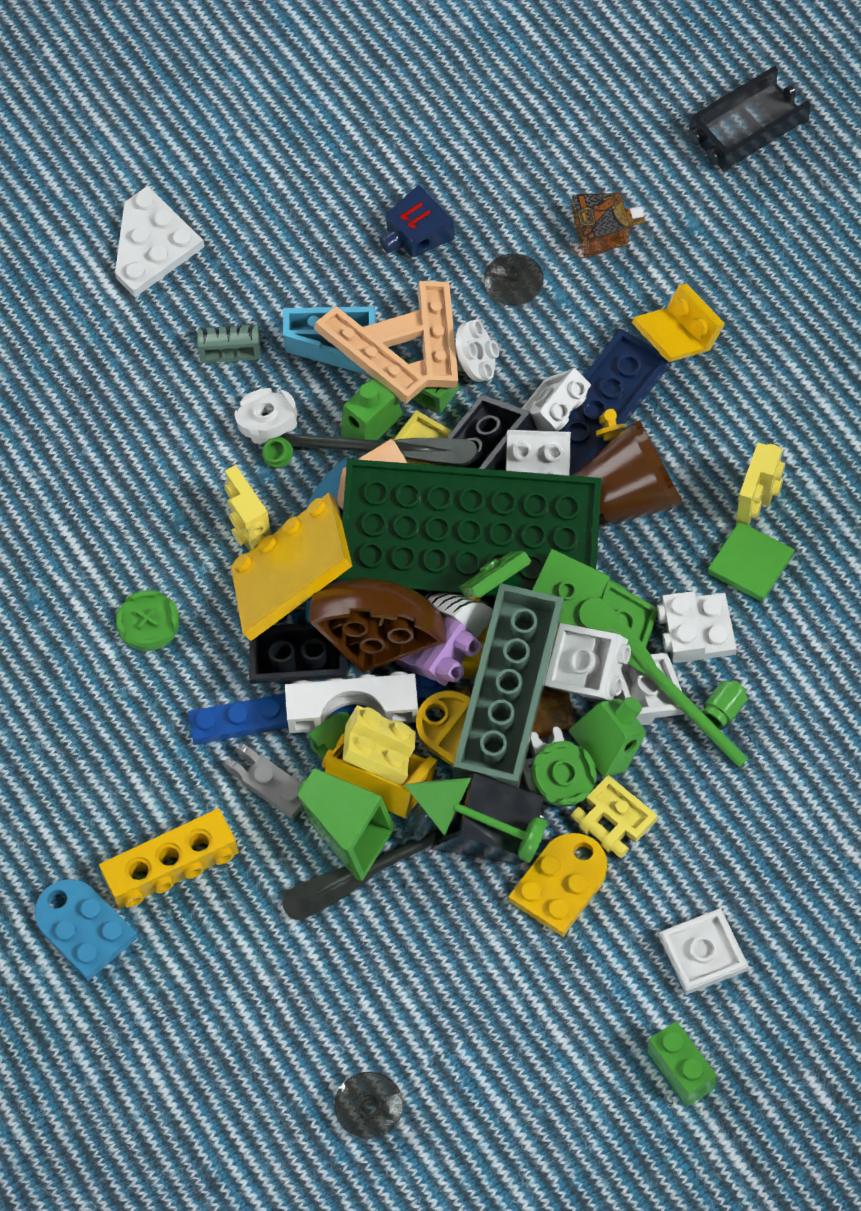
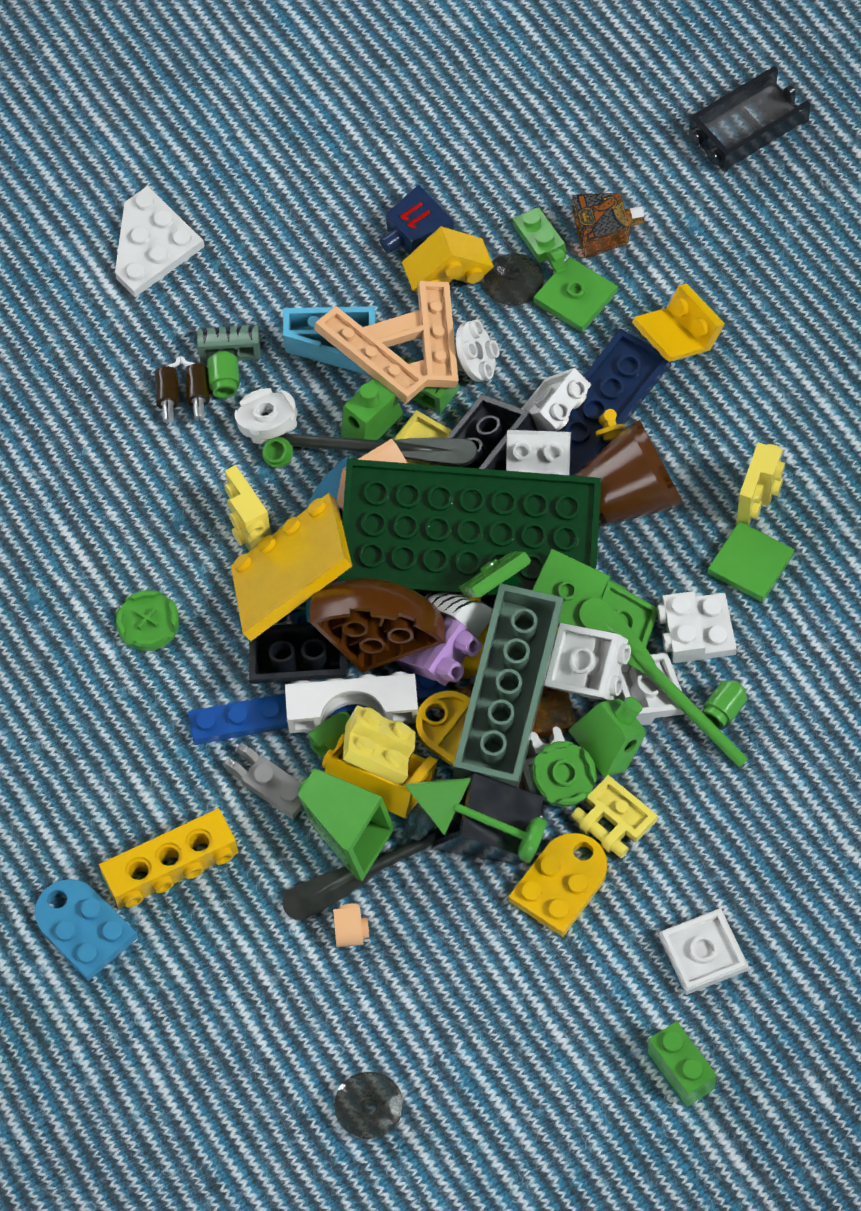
(196, 388): none -> dark brown piece
(223, 374): none -> bright green brick
(349, 925): none -> light nougat plate
(448, 257): none -> yellow brick
(541, 238): none -> bright green plate
(576, 295): none -> bright green plate

